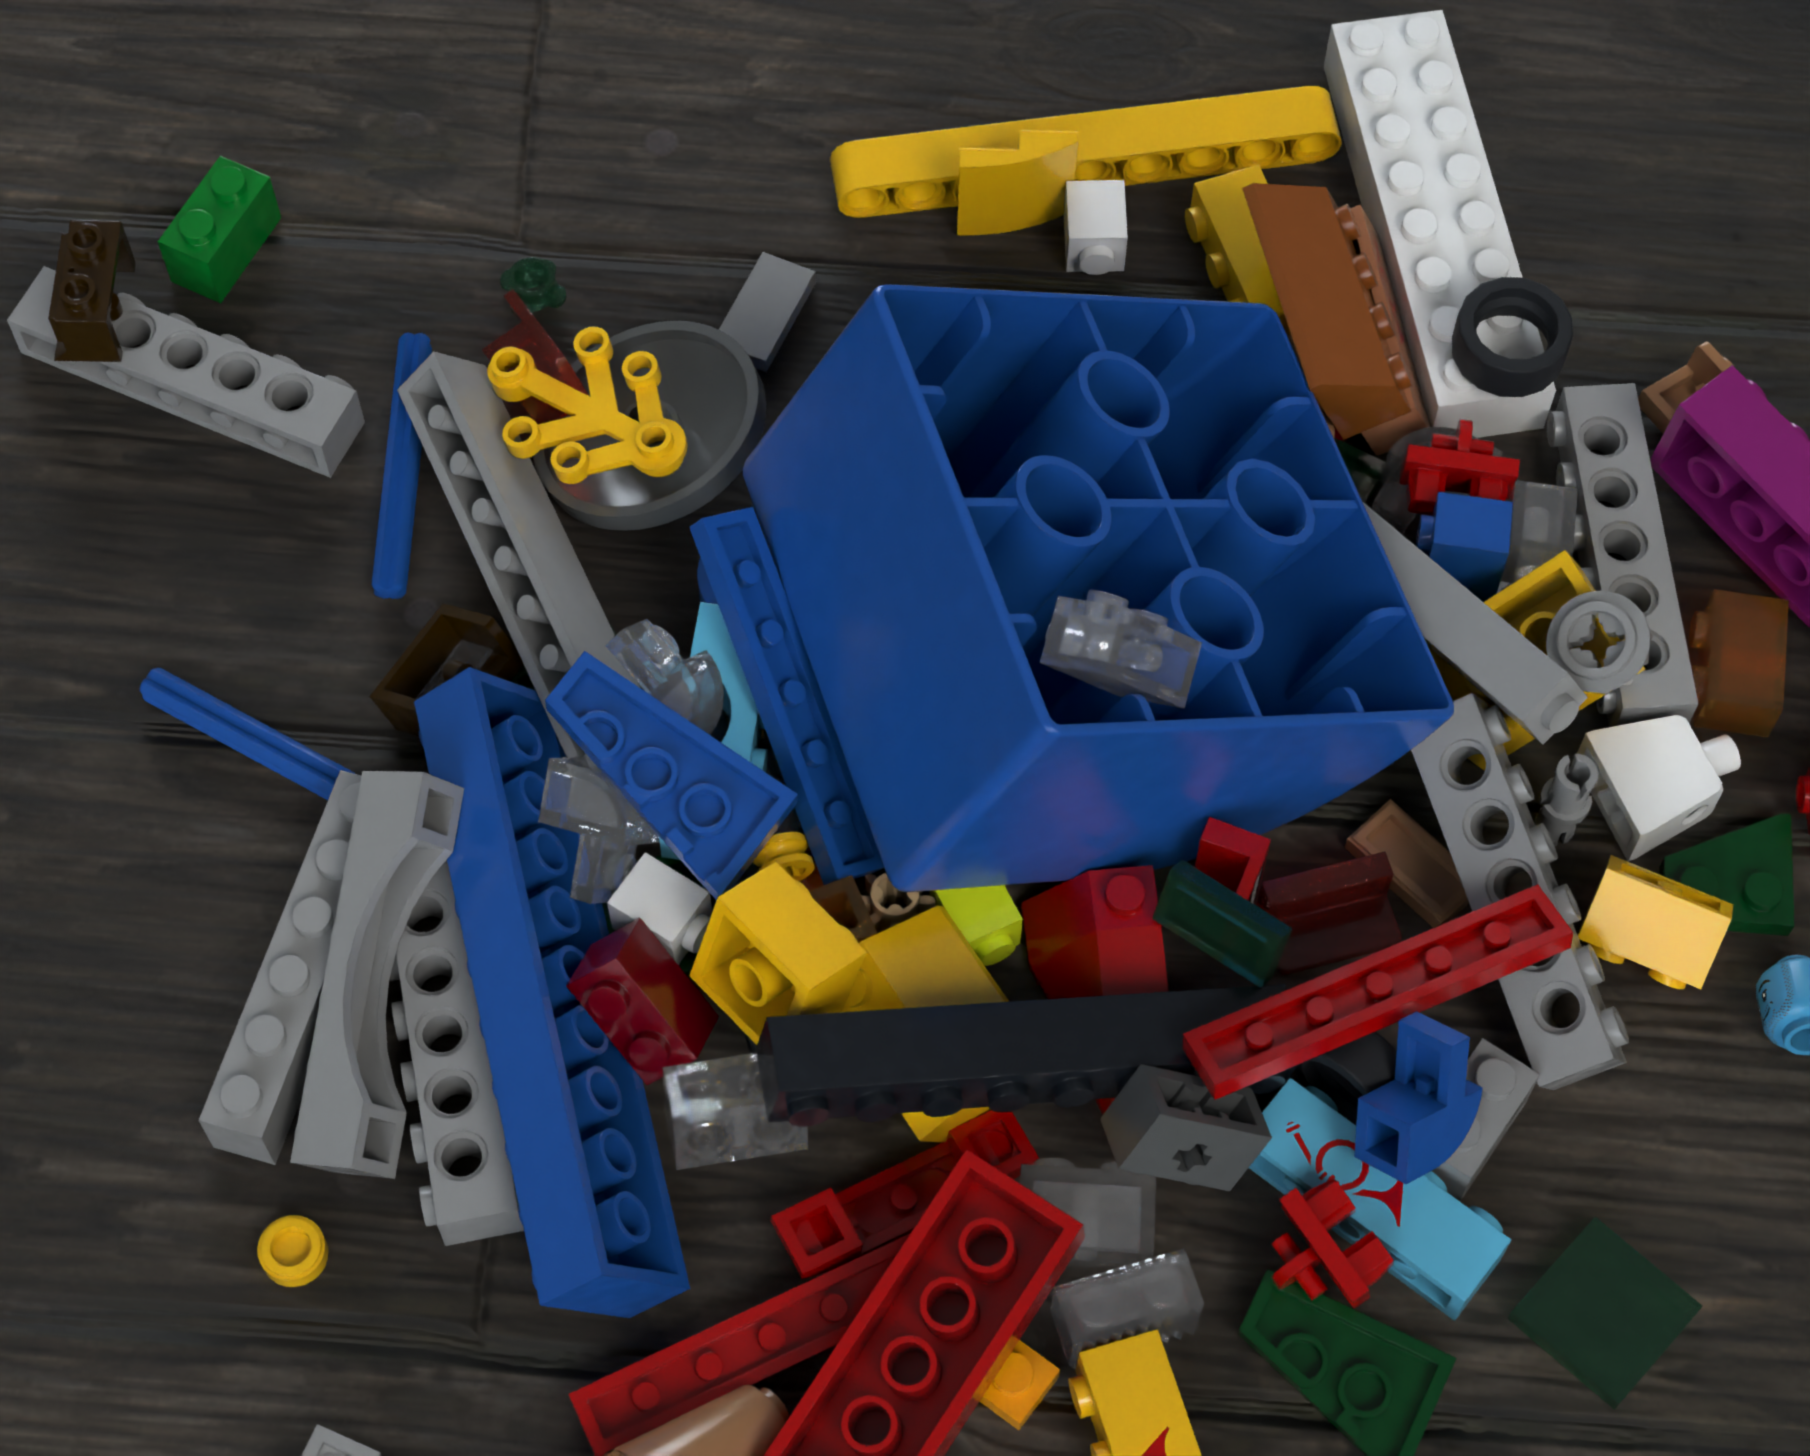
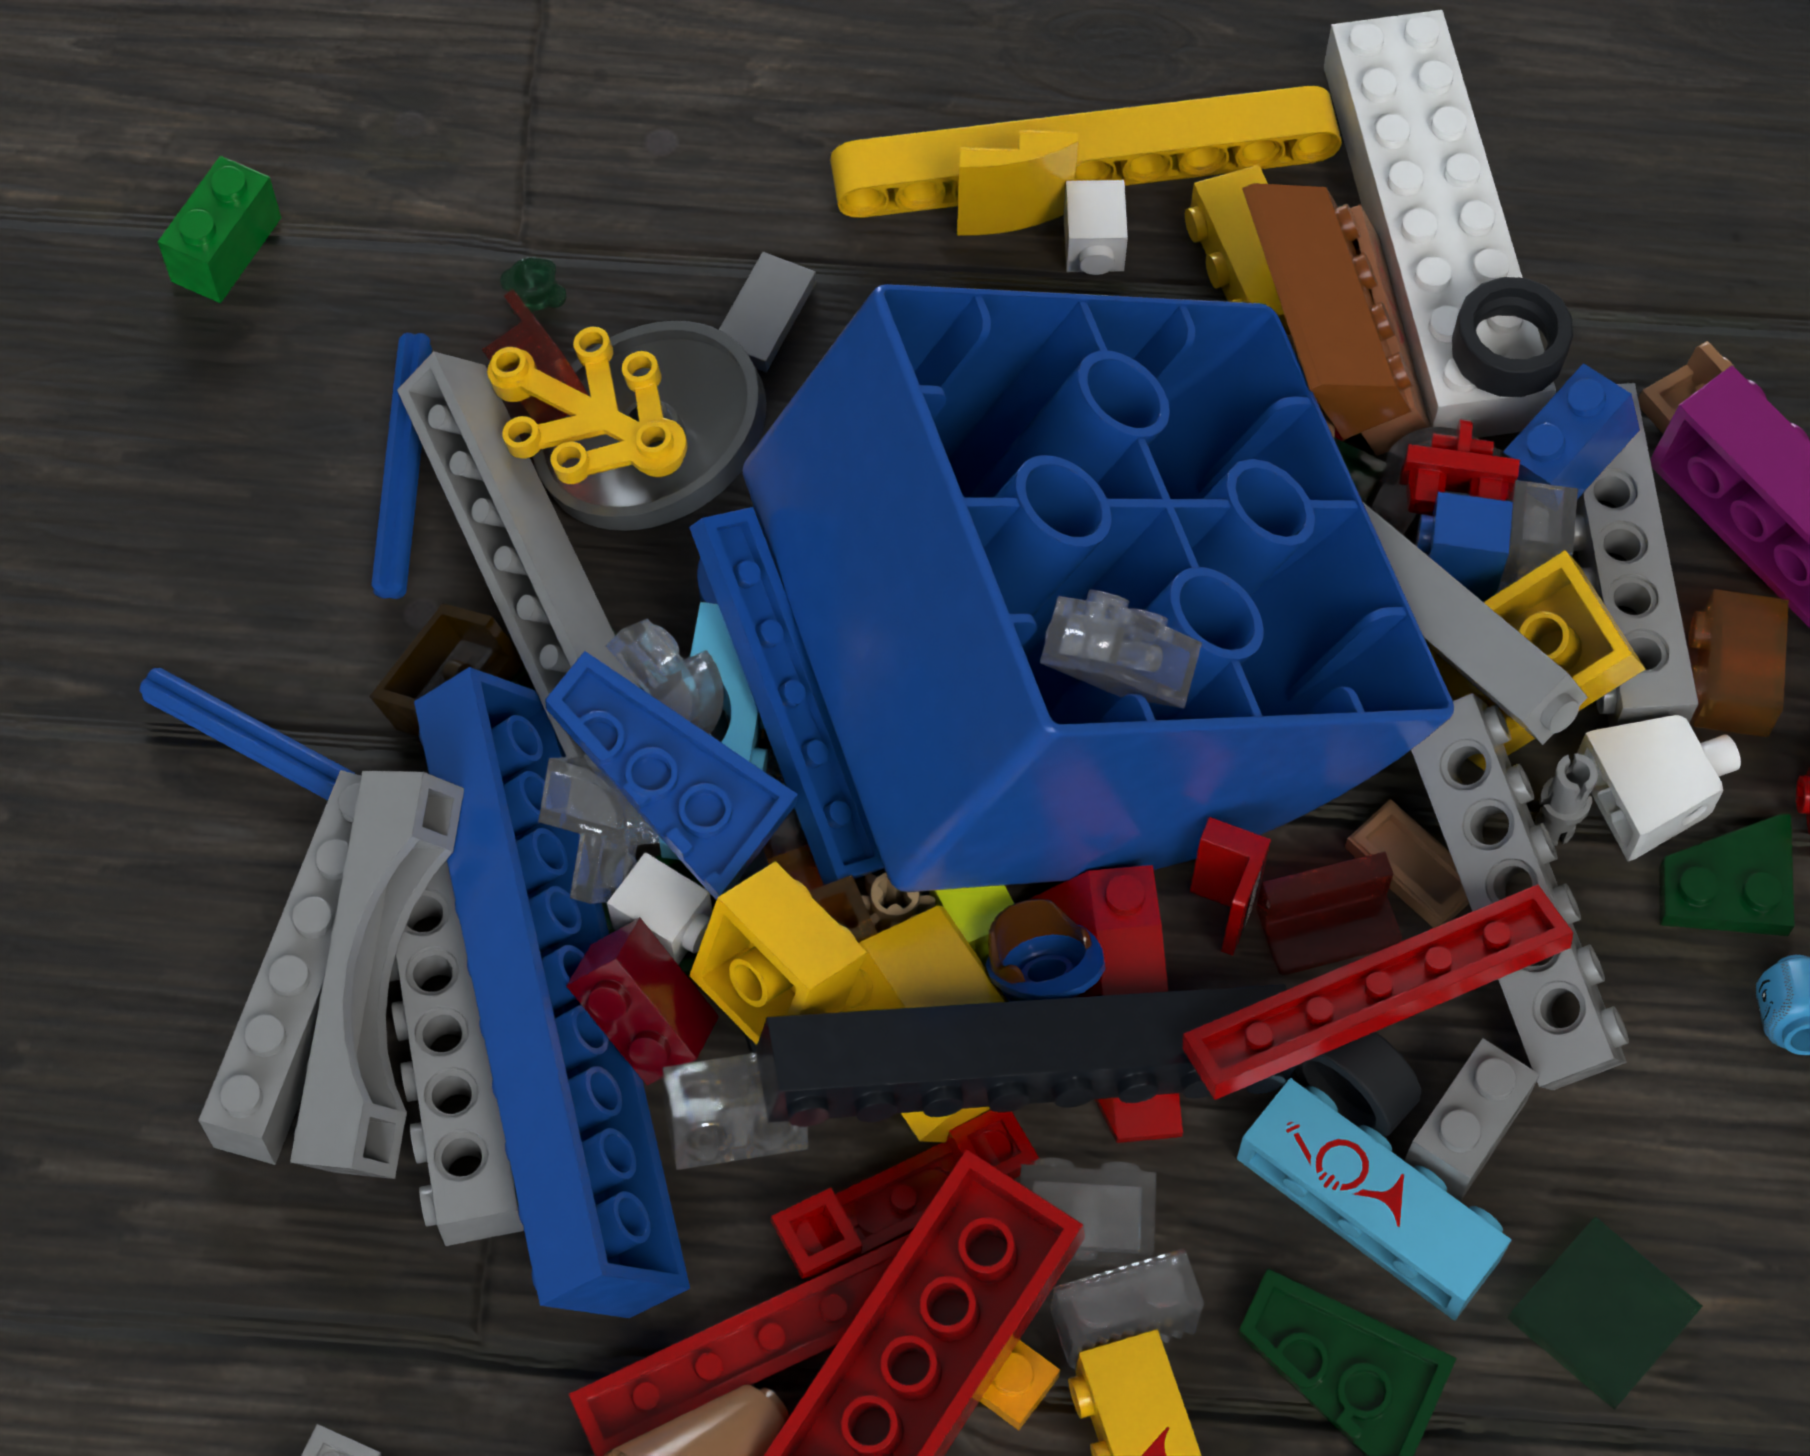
(84, 289): dark brown window -> none
(205, 394): light grey brick -> none
(292, 1251): yellow tile -> none
(789, 853): yellow bush -> none
(1041, 953): none -> piece
(1176, 1130): dark grey brick -> none
(1221, 923): clear green tile -> none
(1313, 1217): red hips -> none
(1426, 1109): blue brick -> none
(1576, 432): none -> blue piece
(1576, 624): light grey gear -> none
(1655, 924): yellow brick -> none

